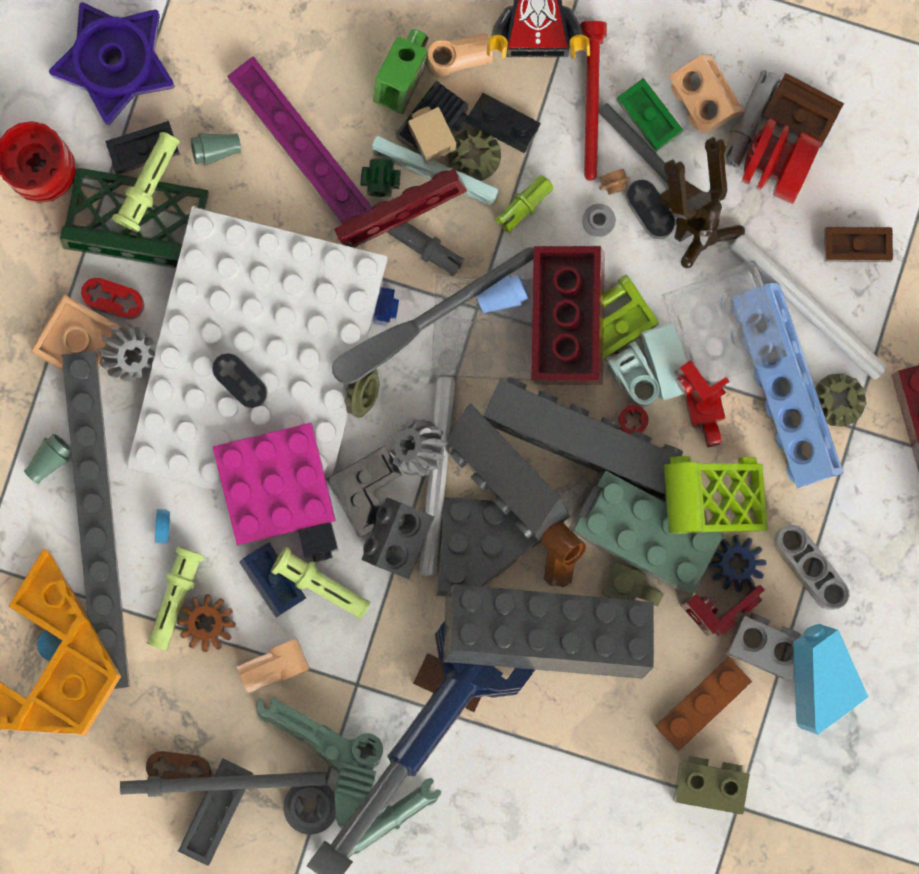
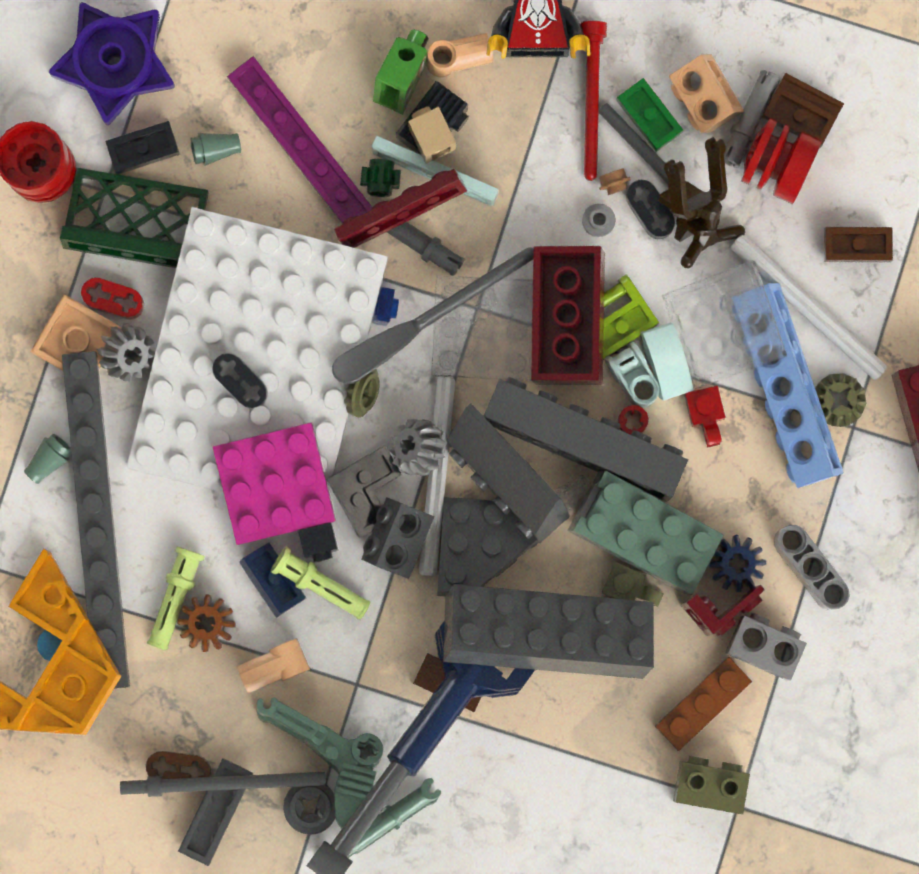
(139, 196): yellowish green pin -> none
(162, 526): dark azure tile -> none
(489, 160): olive gear -> none
(503, 122): black plate -> none
(503, 294): light blue cone -> none
(524, 203): lime axle -> none
(563, 552): dark orange piece -> none
(688, 498): lime piece -> none
(693, 383): red bracket -> none
(824, 679): medium azure slope -> none

